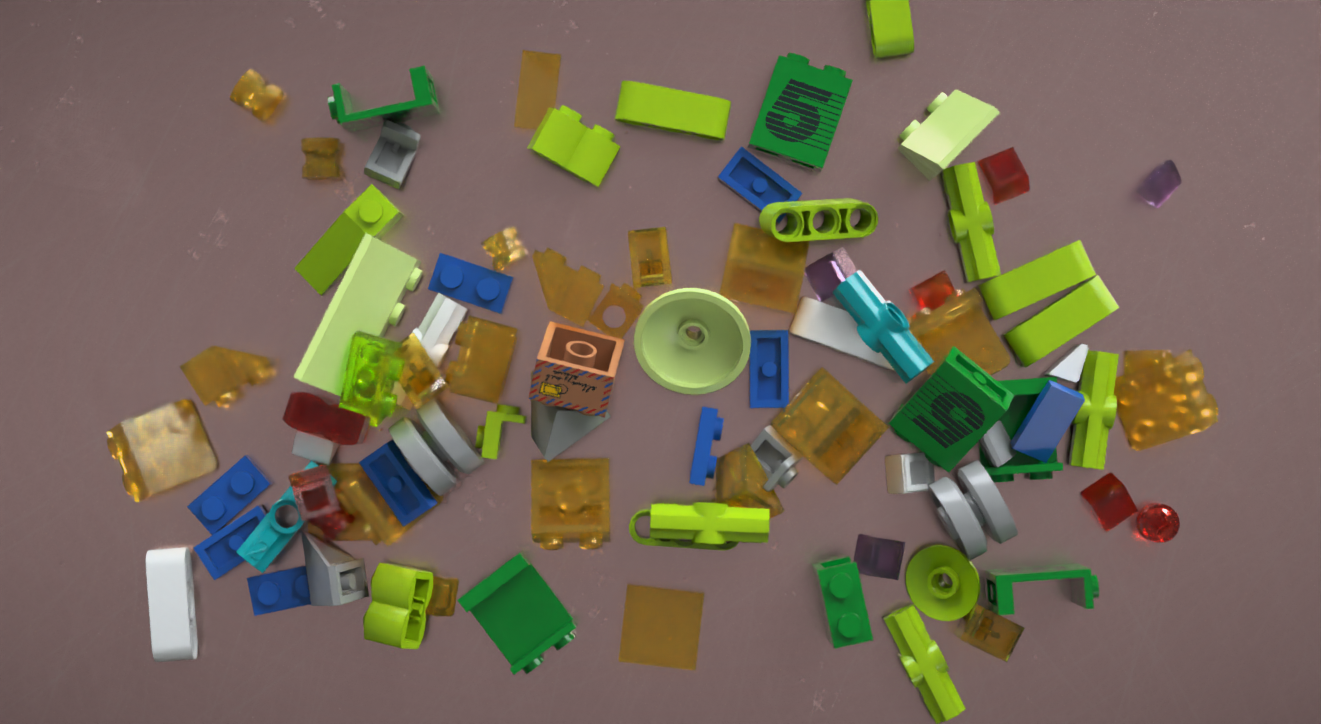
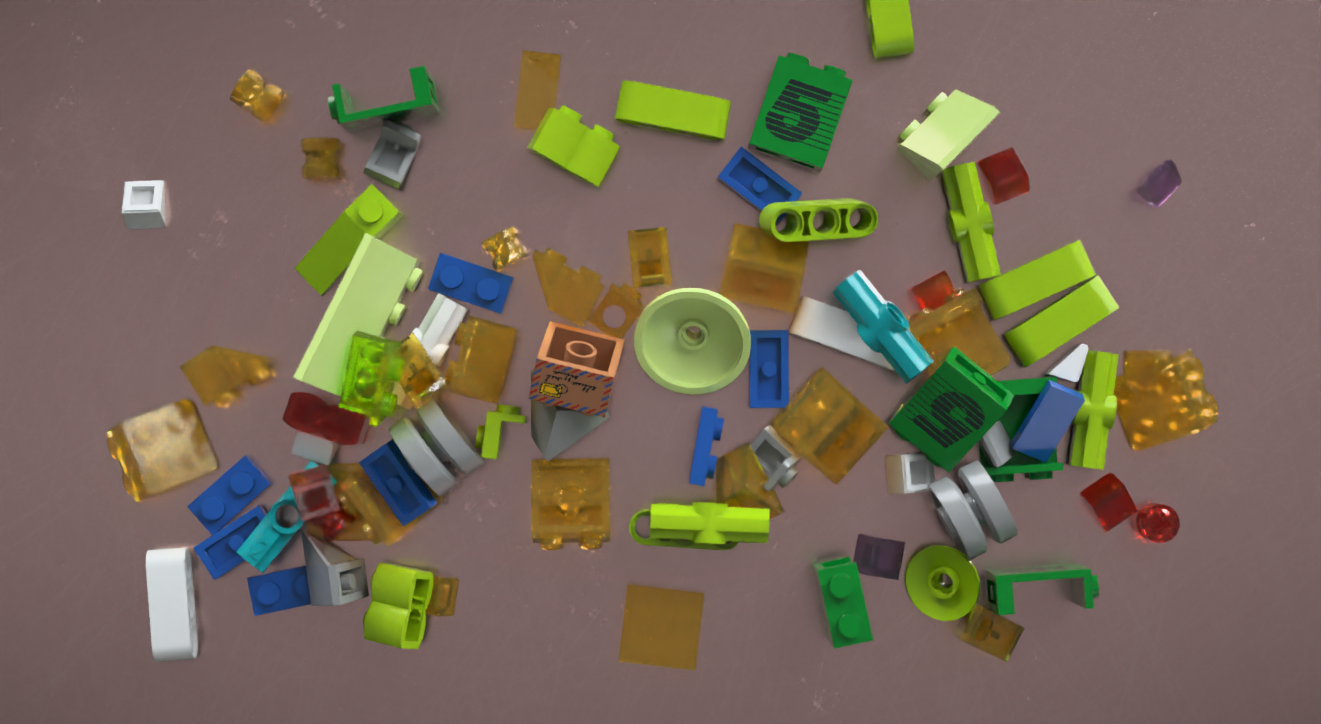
(144, 204): none -> white slope
(520, 613): green panel -> none
(829, 273): clear purple slope -> none
(924, 663): lime piece -> none

